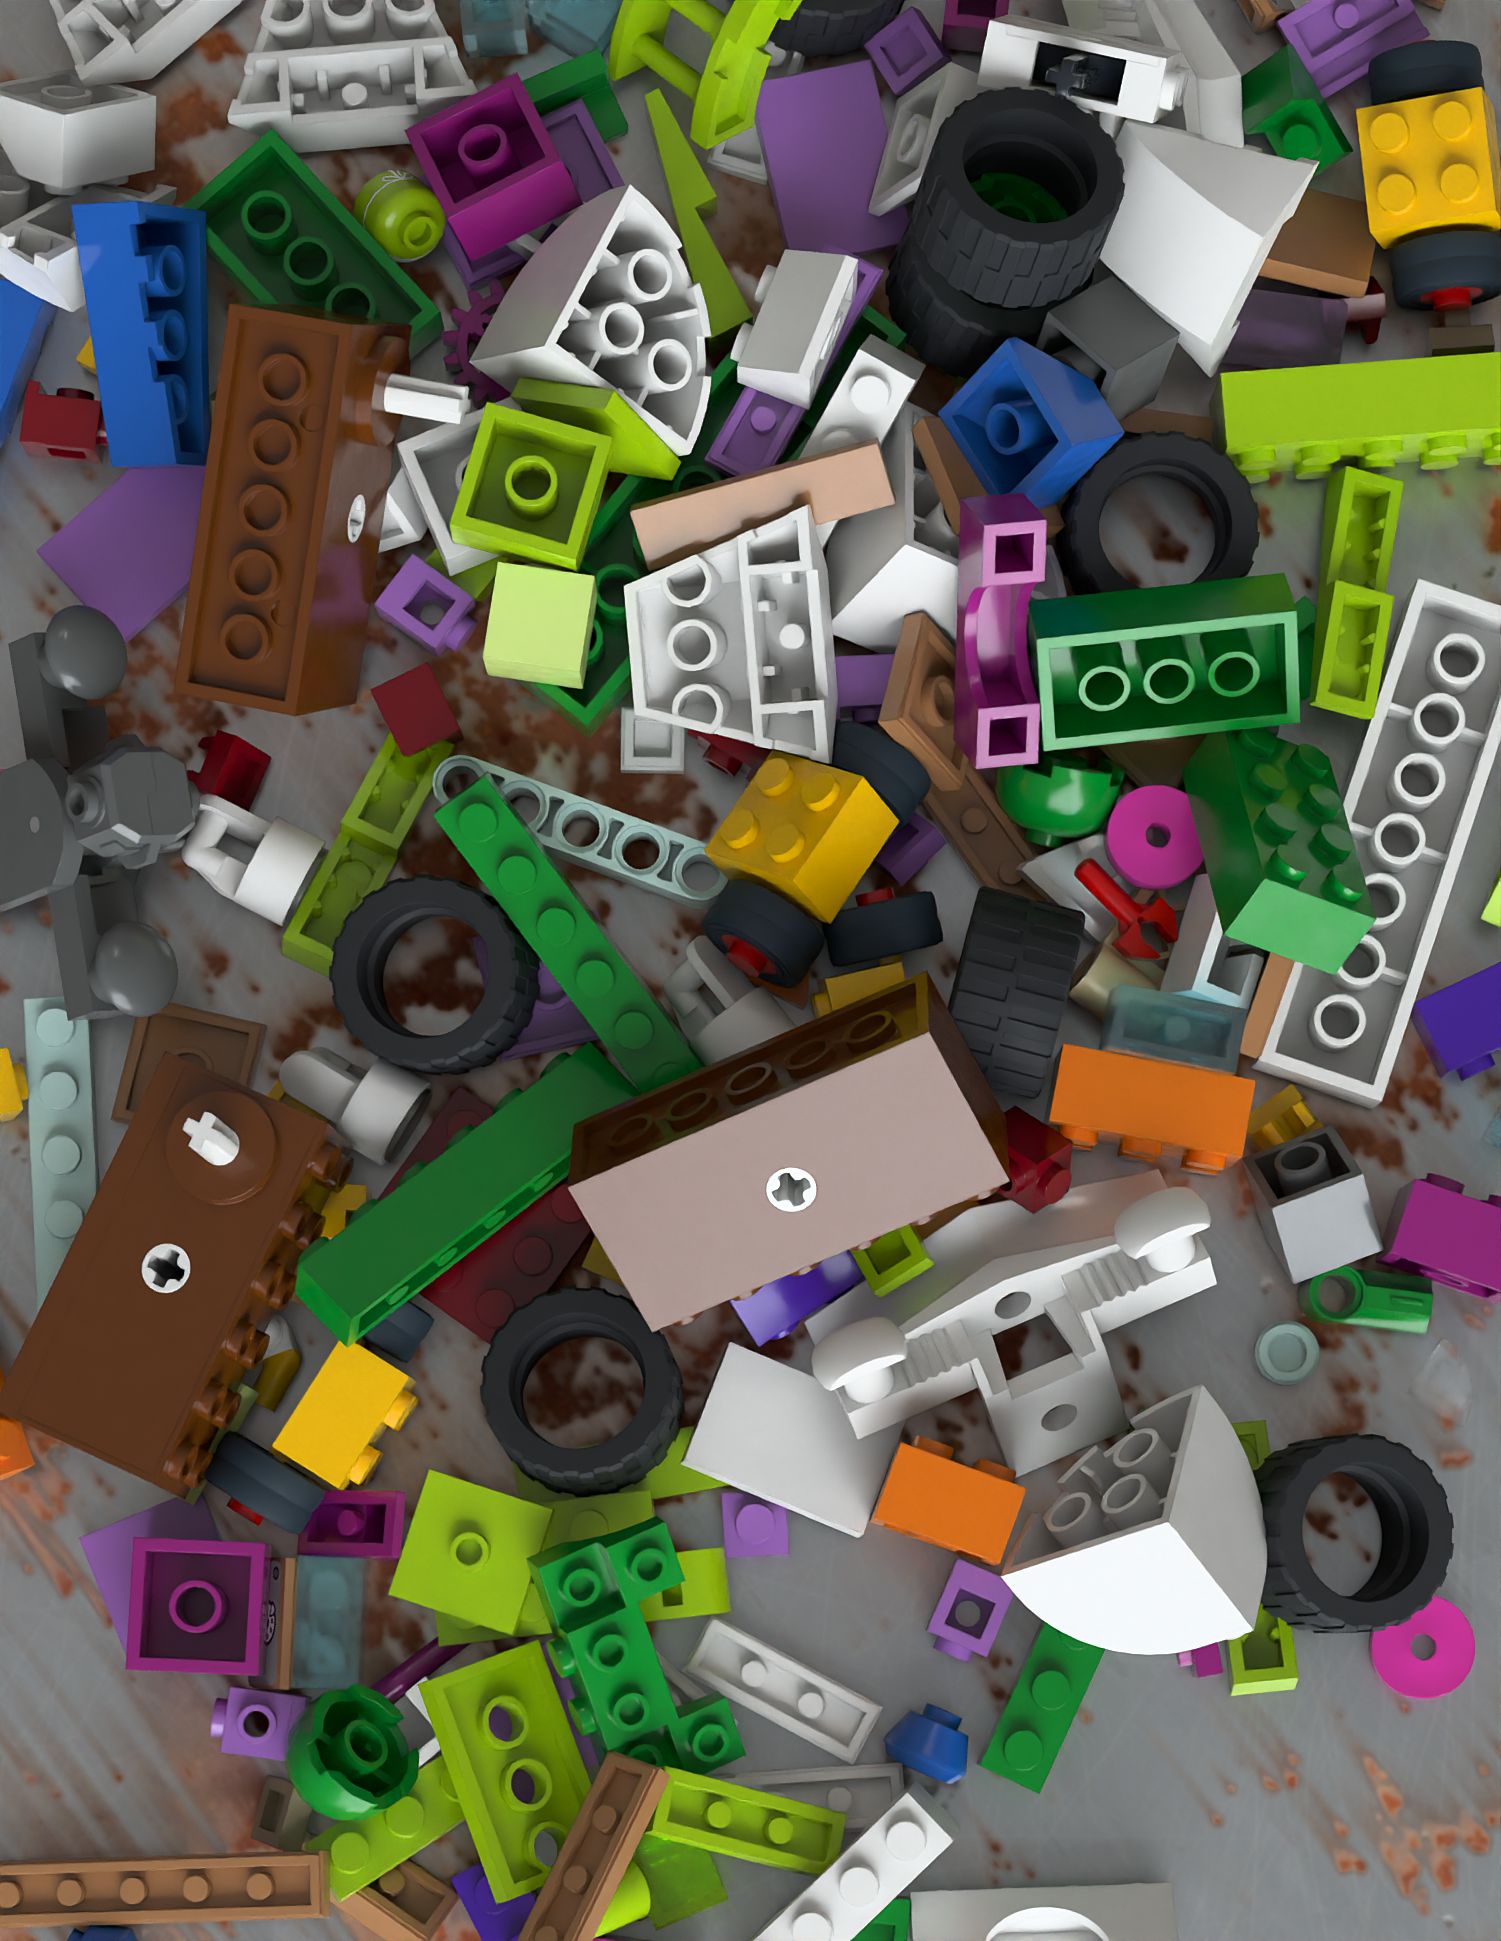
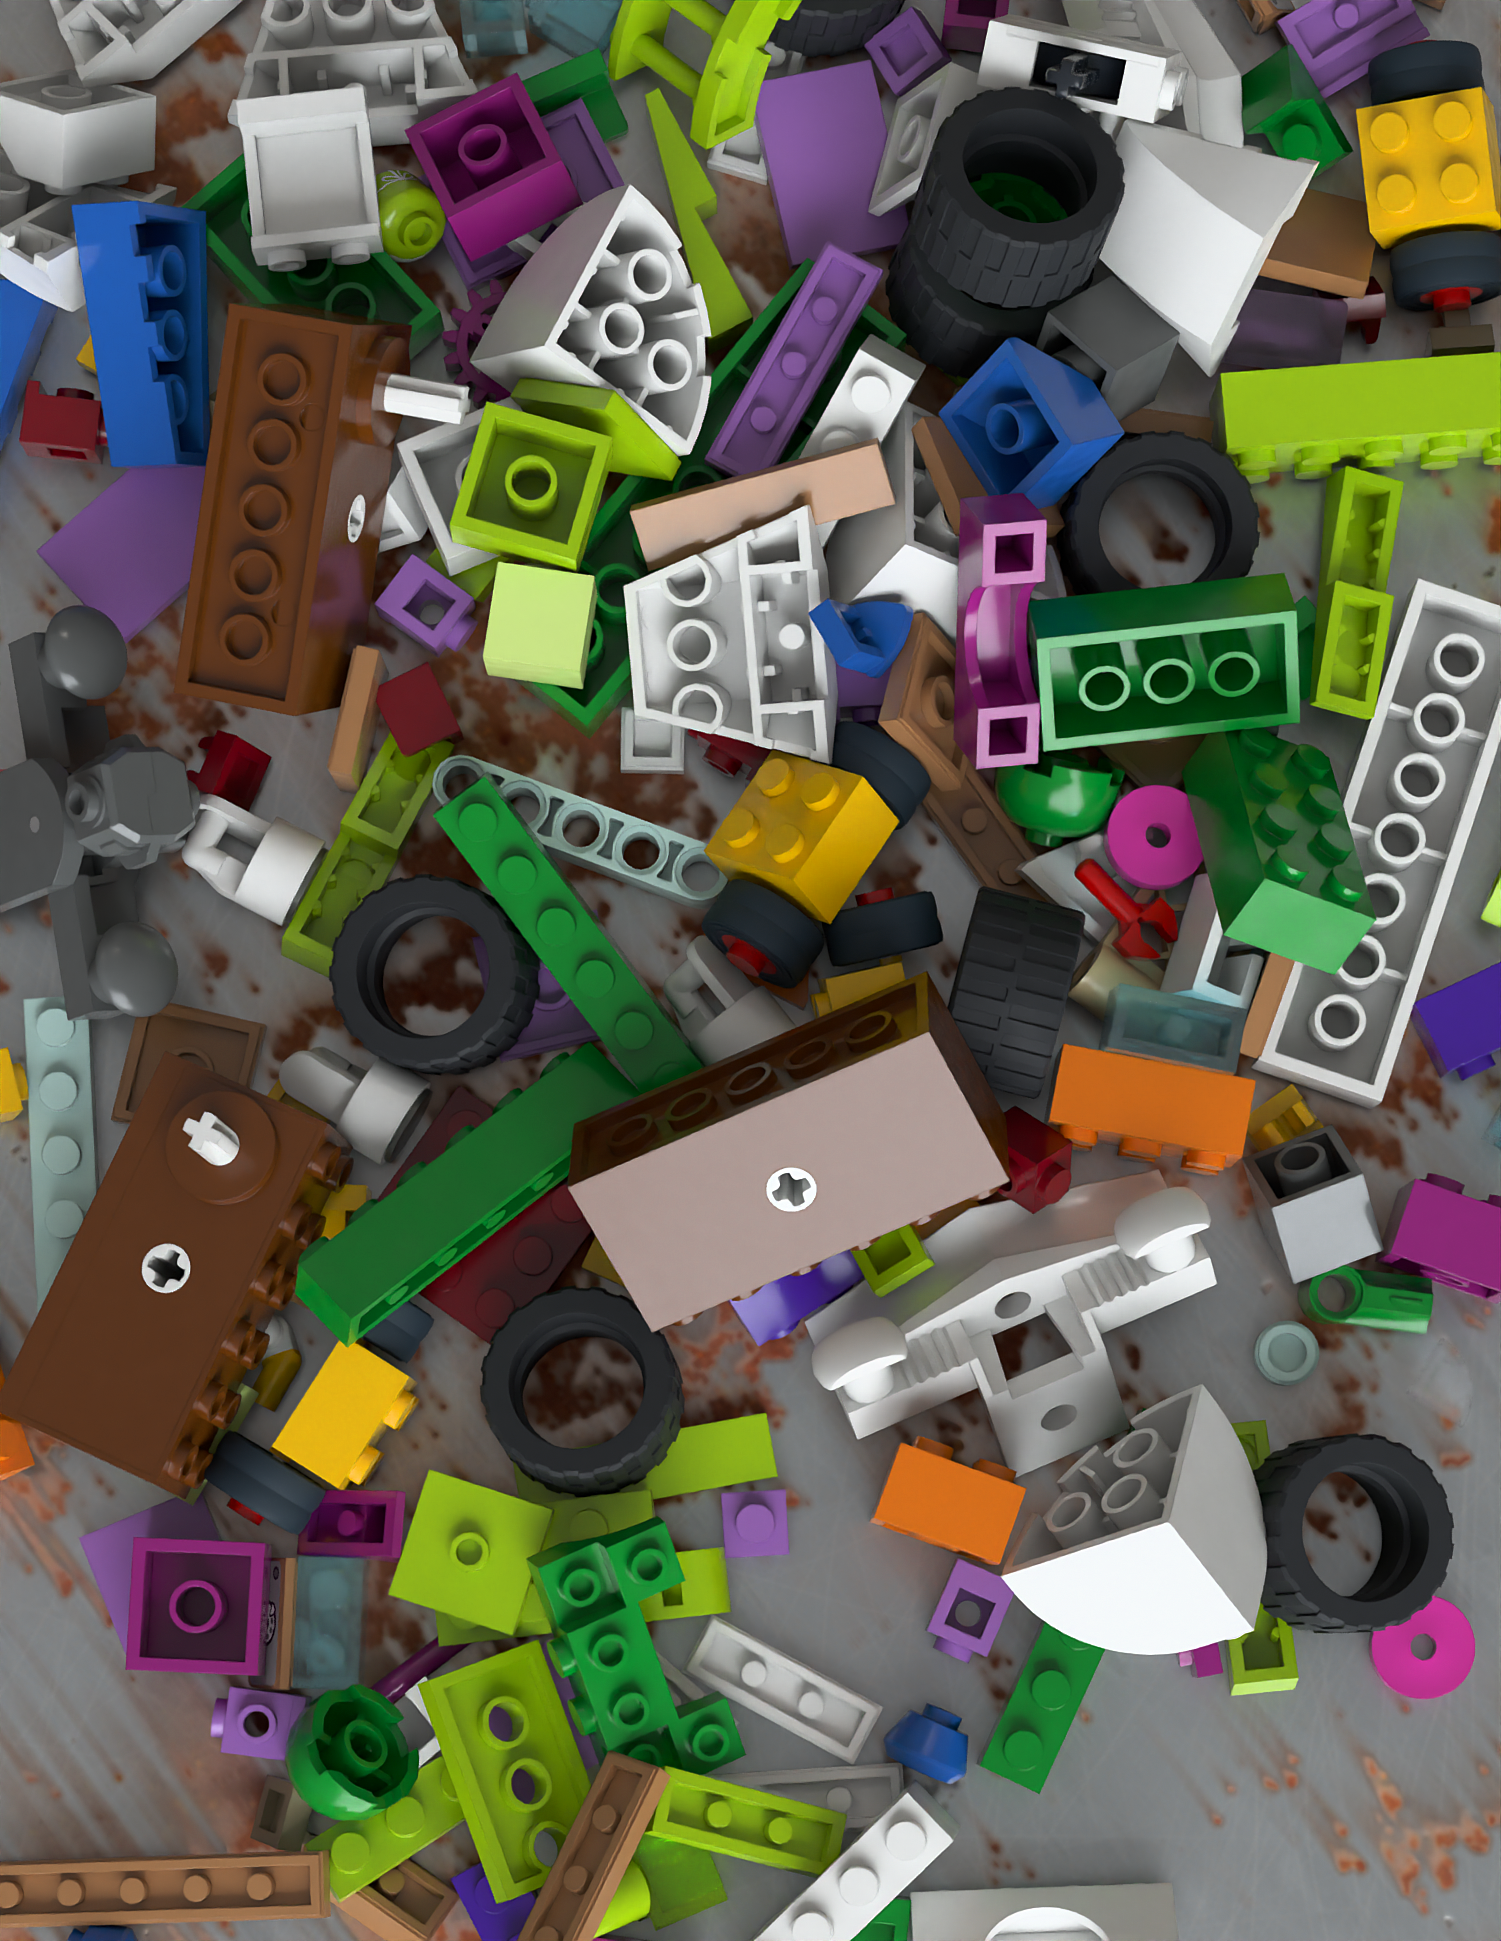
(310, 178): none -> white panel
(357, 719): none -> medium nougat tile
(788, 1442): white tile -> none
(797, 324): white slope -> none
(865, 634): none -> blue tile
(909, 849): medium lavender plate -> none

